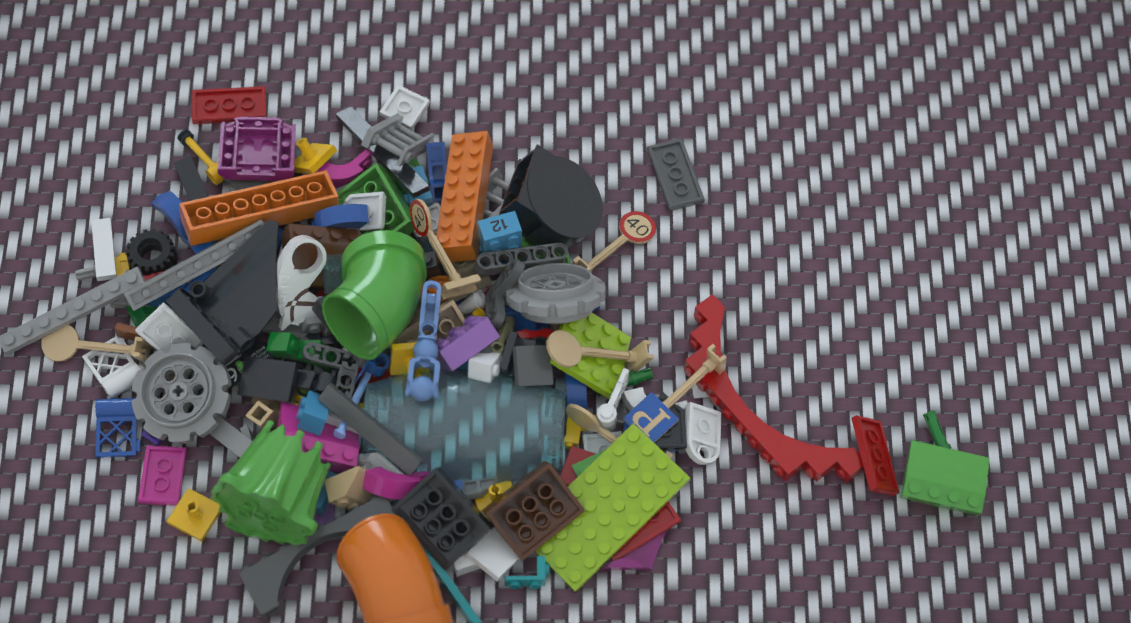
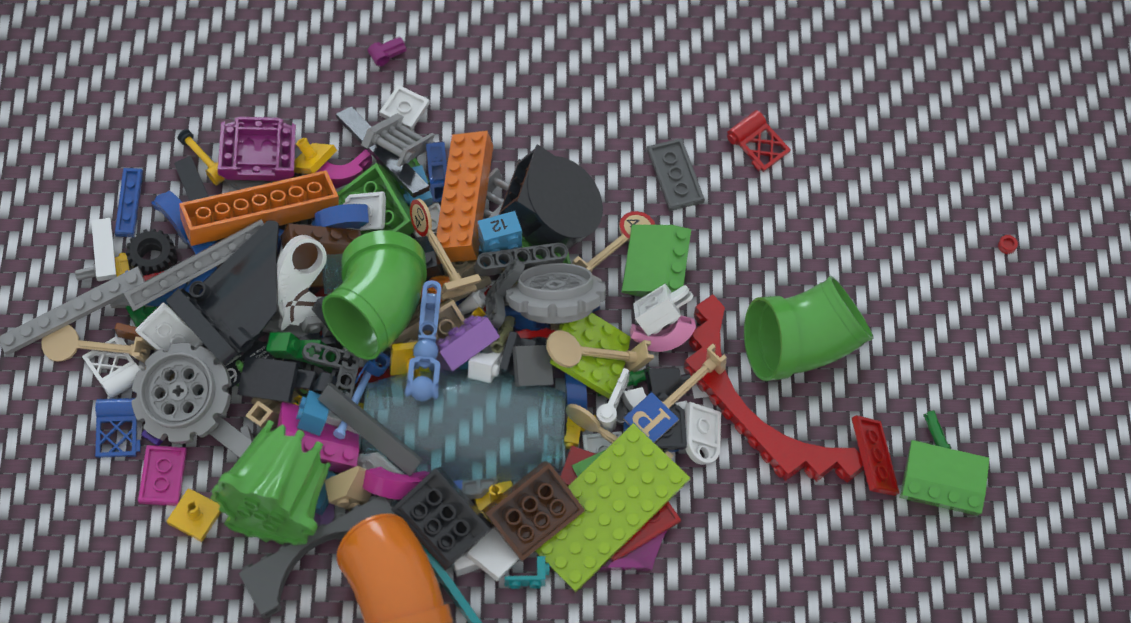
(128, 202): none -> blue tile
(225, 104): red tile -> none
(383, 52): none -> magenta piece
(655, 257): none -> bright green slope
(660, 308): none -> white brick
(664, 380): none -> black torso
(668, 337): none -> bright pink arch
(748, 130): none -> red piece
(802, 331): none -> bright green cylinder
(1007, 244): none -> red tile

